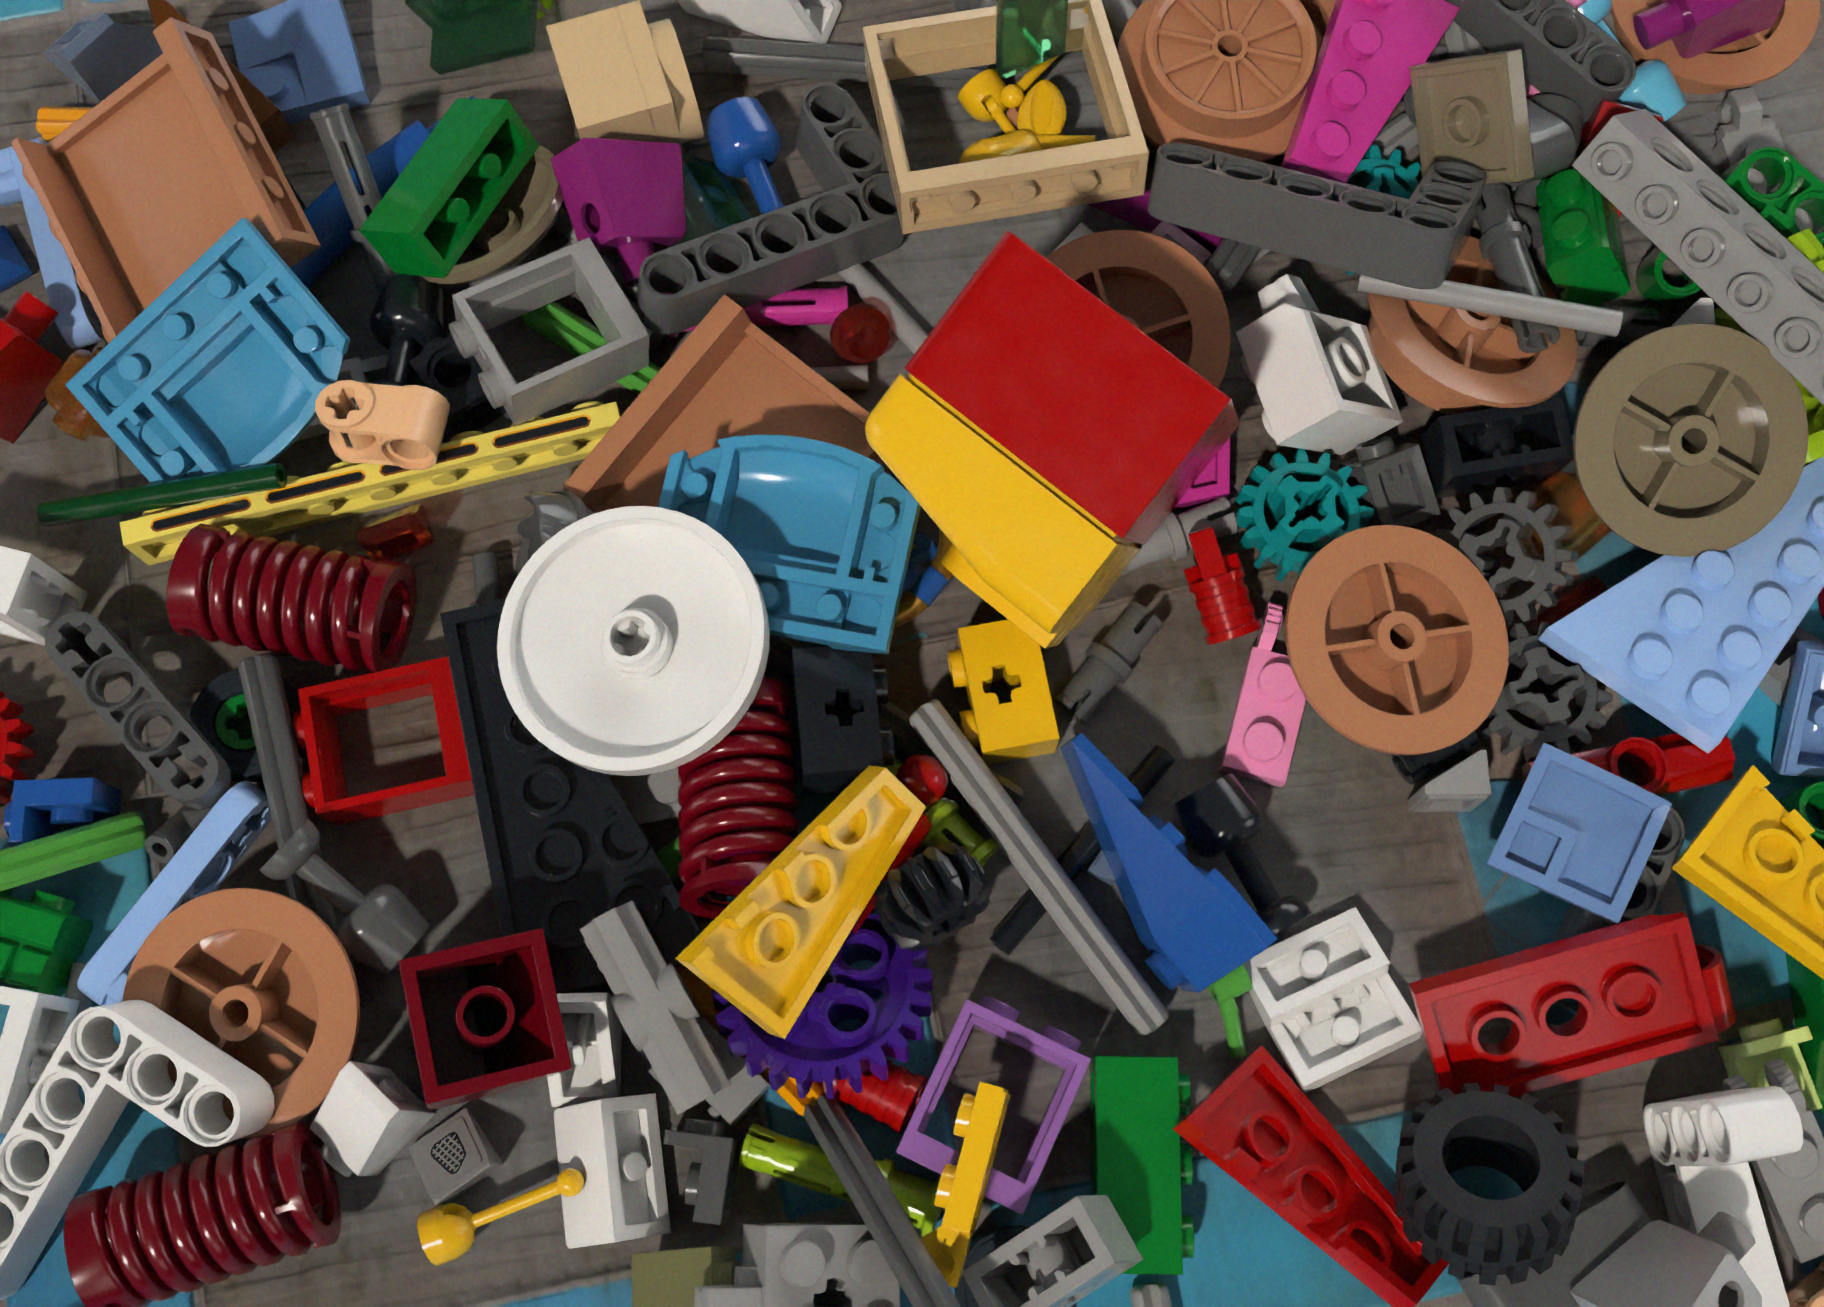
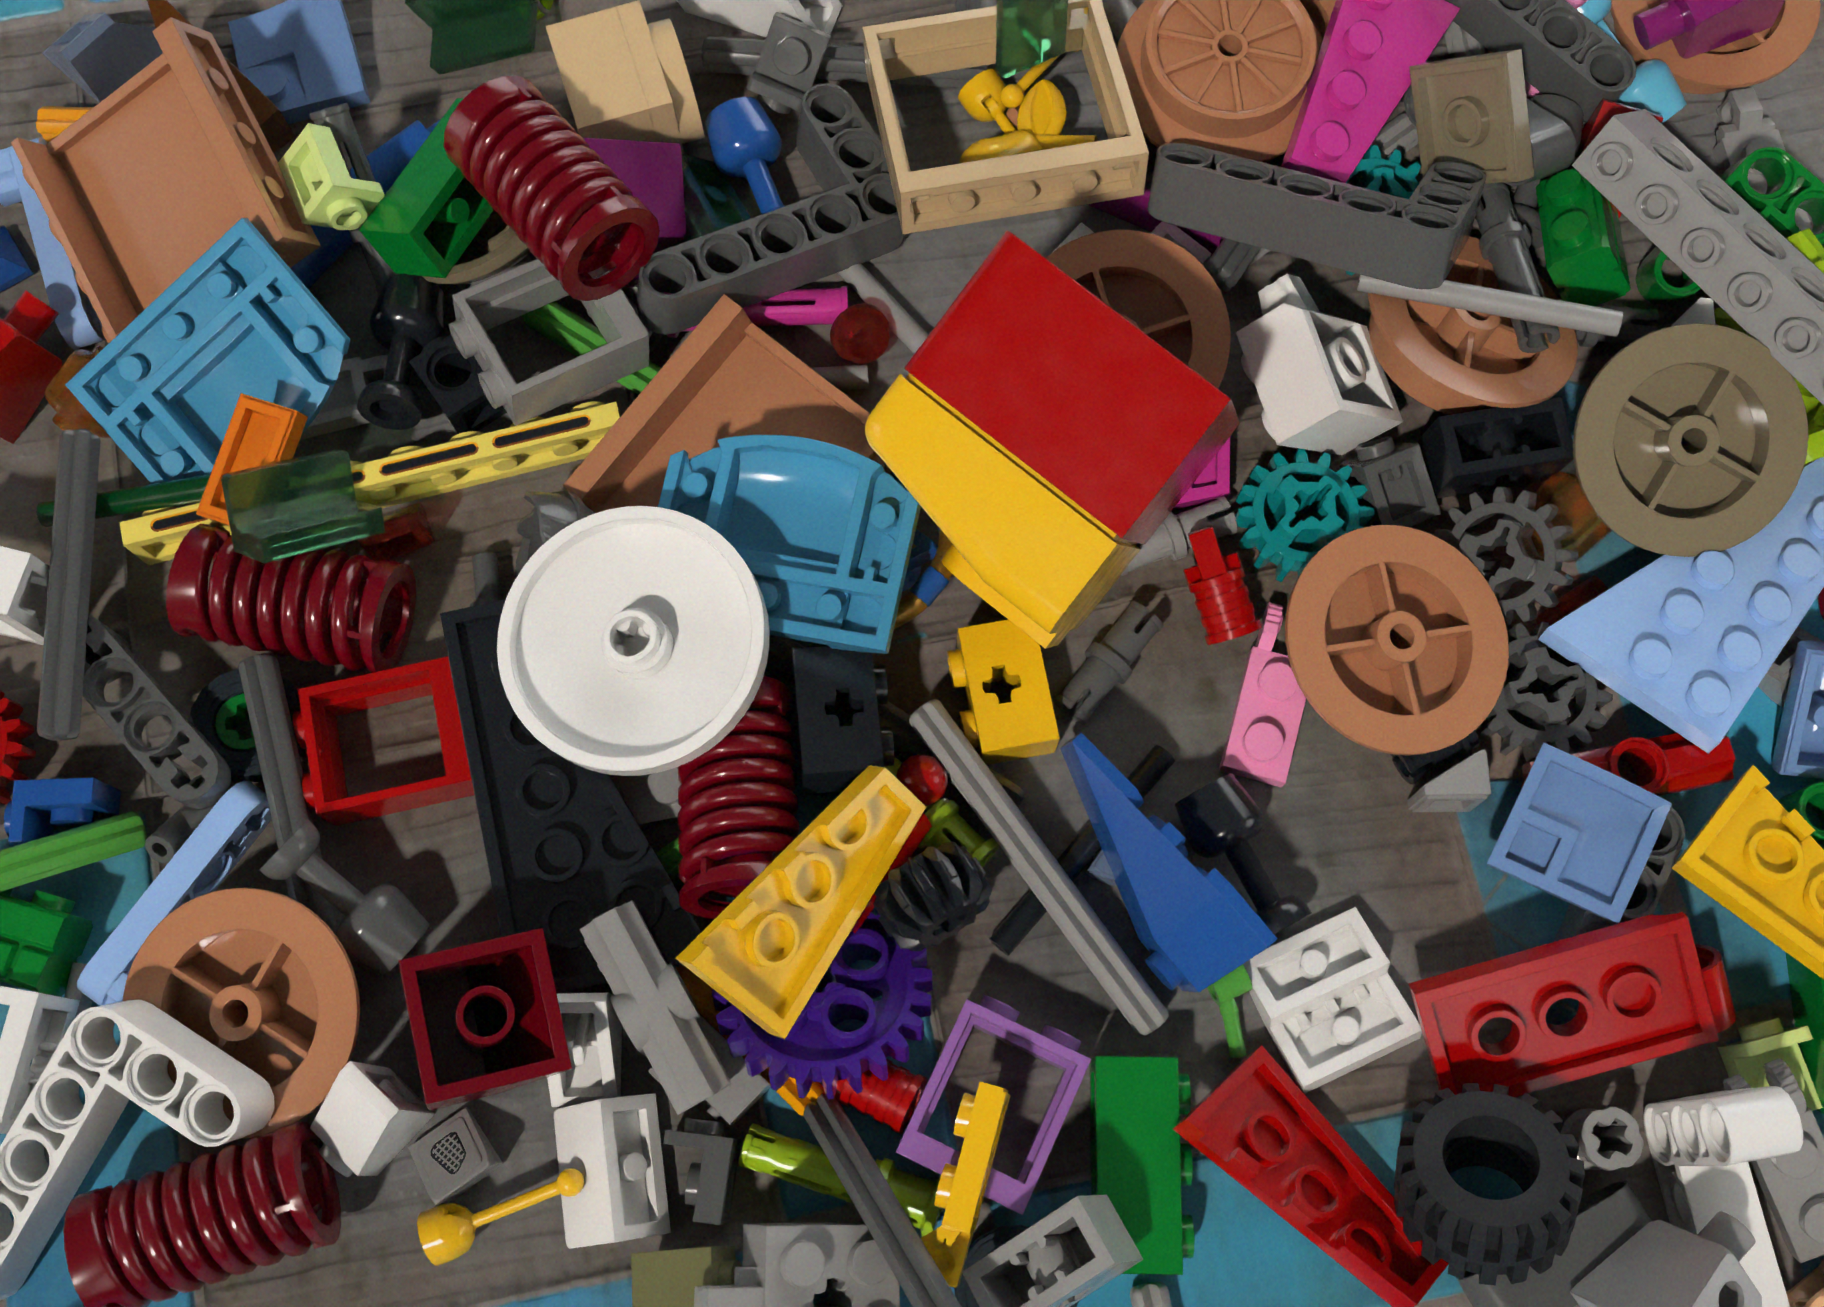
(69, 586): none -> dark grey axle
(255, 437): none -> orange tile
(297, 507): none -> clear green panel
(322, 183): none -> yellowish green bracket
(390, 428): light nougat piece -> none
(550, 187): none -> dark red piece
(788, 63): none -> dark grey bracket
(1618, 1131): none -> light grey bush

